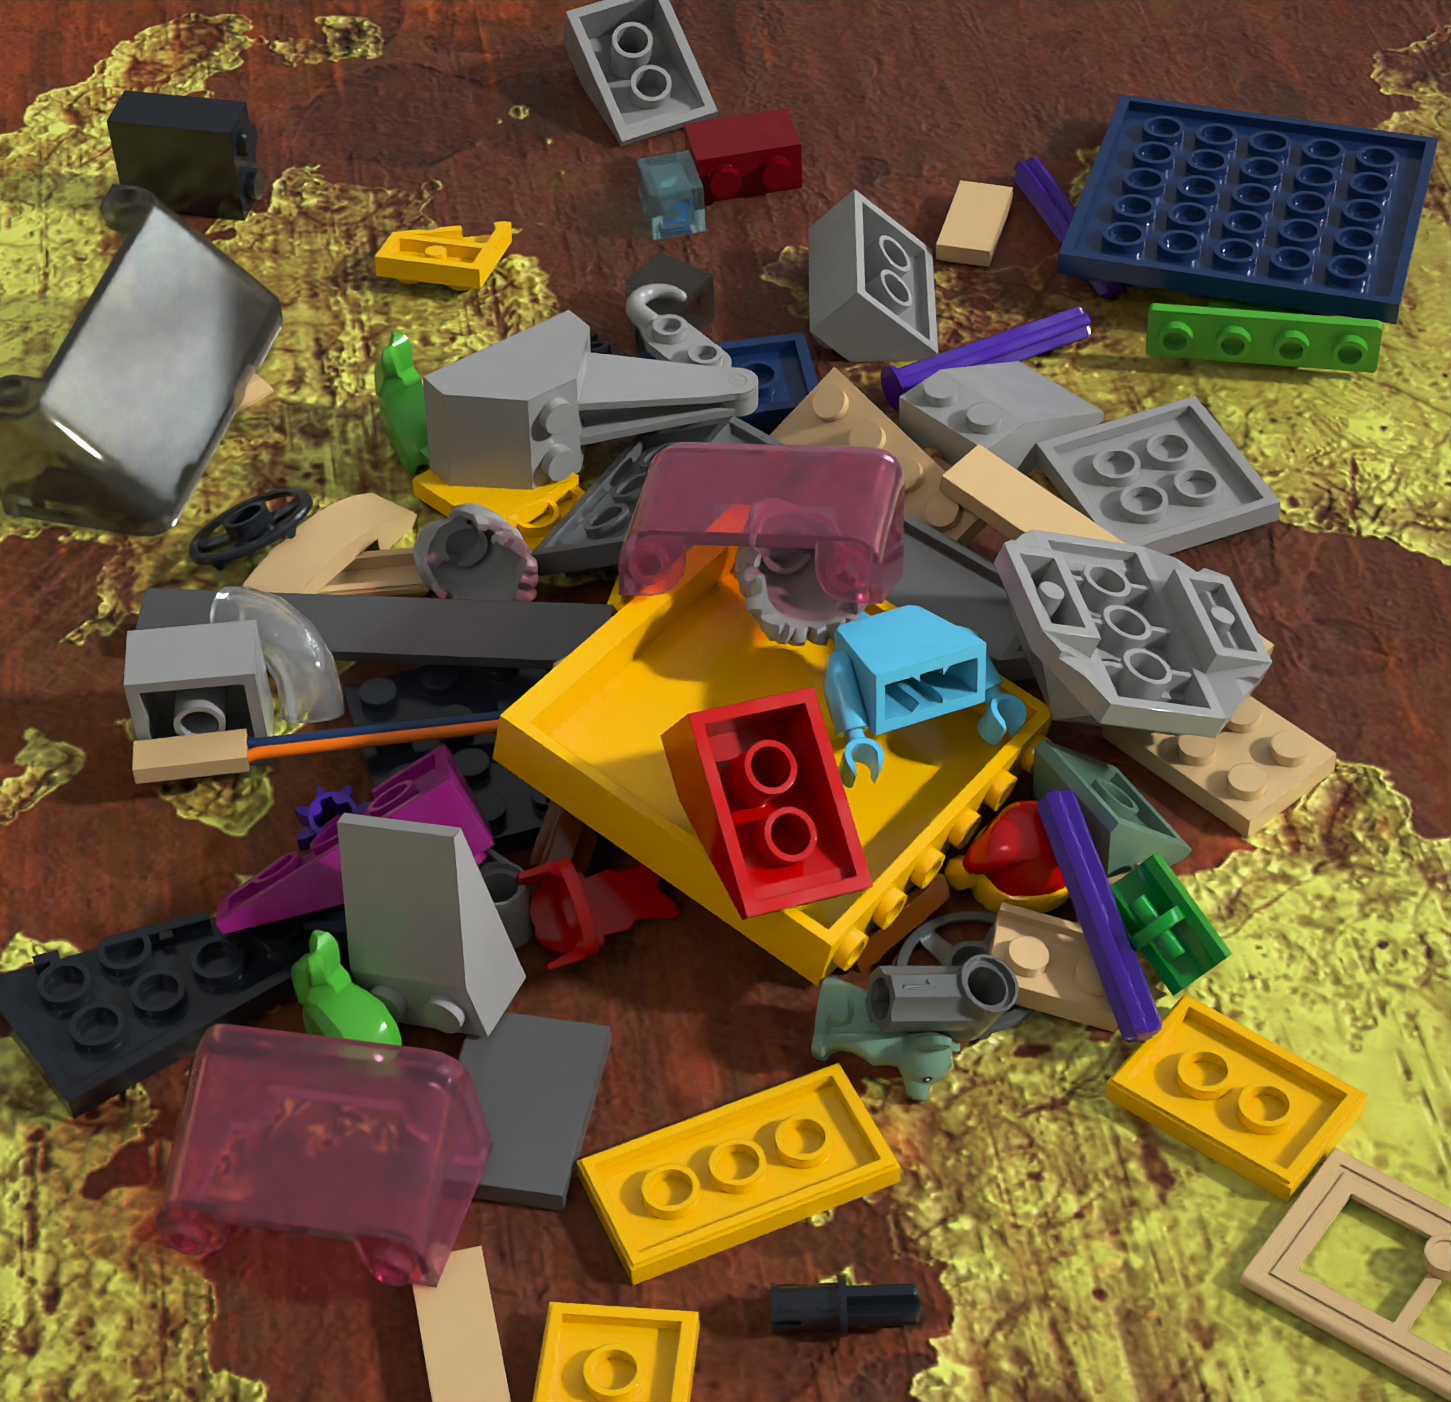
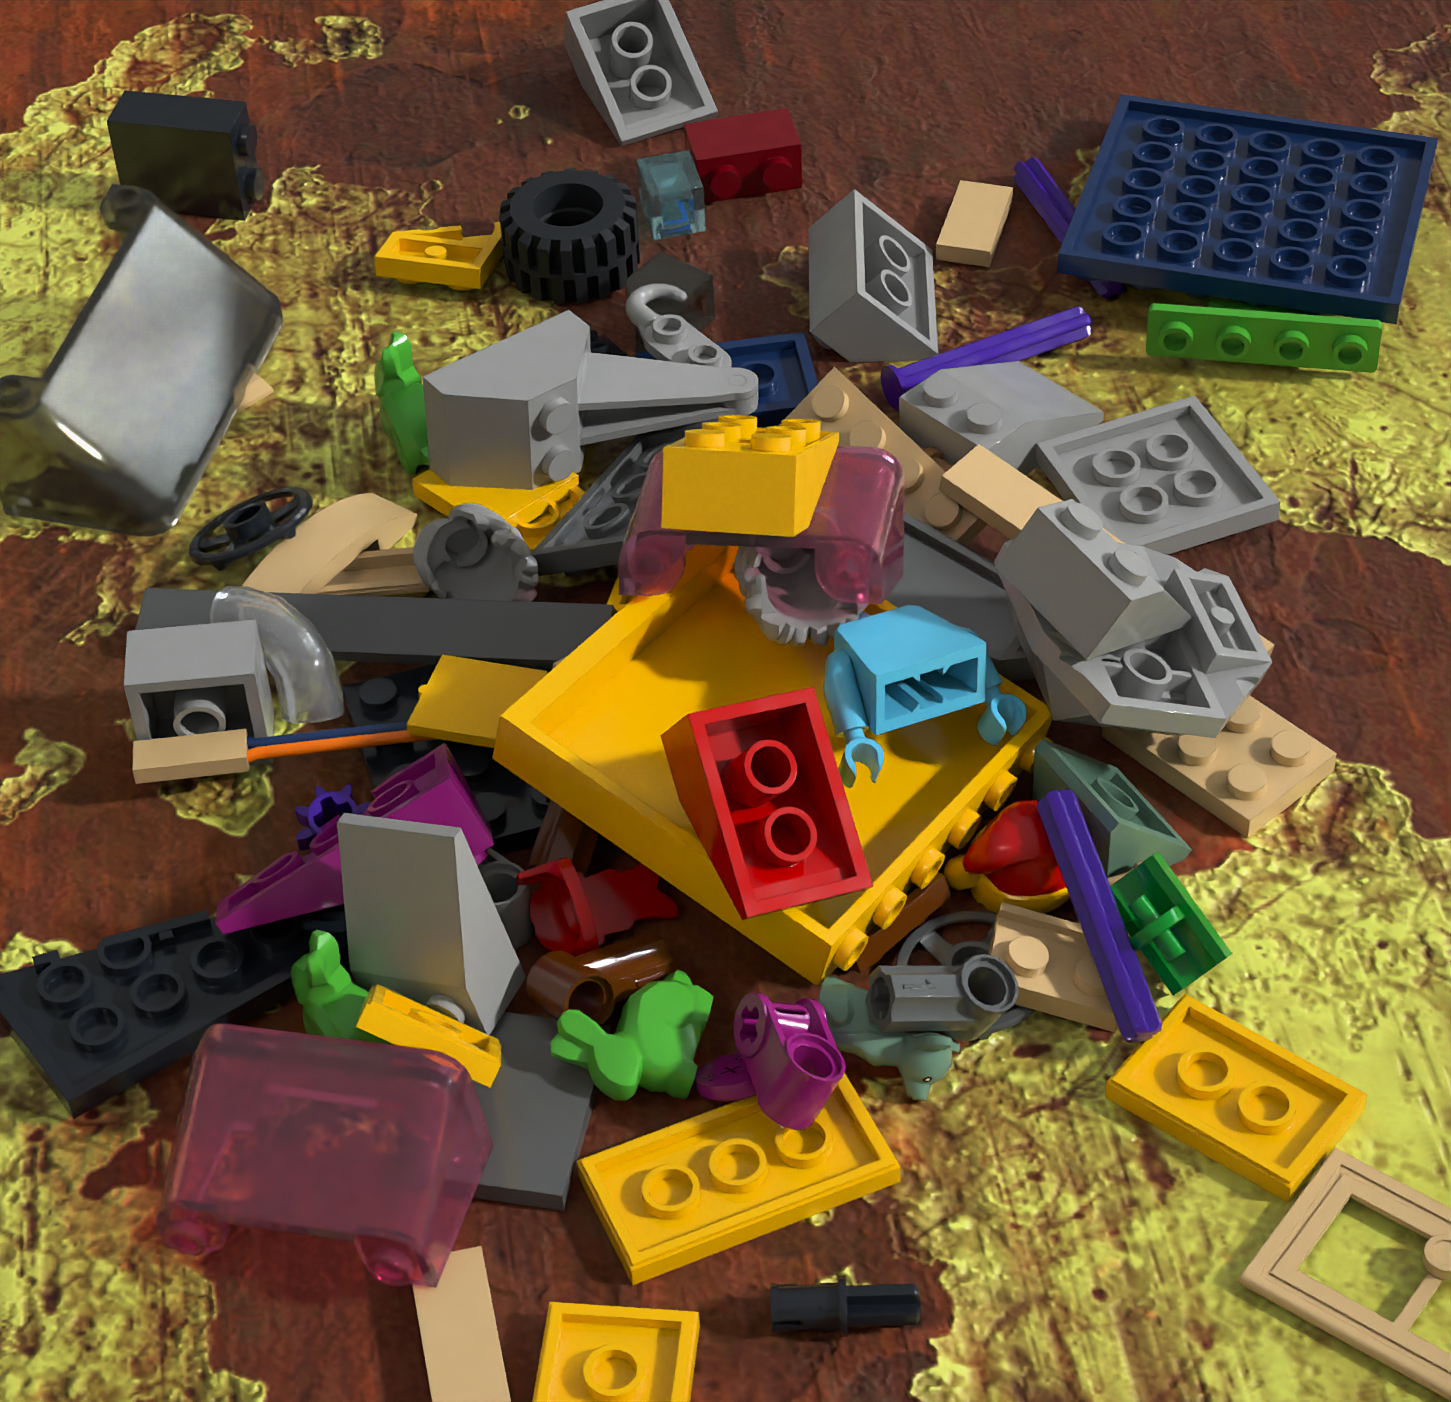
(418, 1026): none -> yellow tile
(467, 699): none -> yellow piece
(570, 235): none -> black tyre
(598, 979): none -> reddish brown piece
(651, 1043): none -> bright green animal
(724, 1079): none -> magenta piece
(746, 476): none -> yellow slope
(788, 1057): none -> magenta piece
(1087, 581): none -> light grey slope

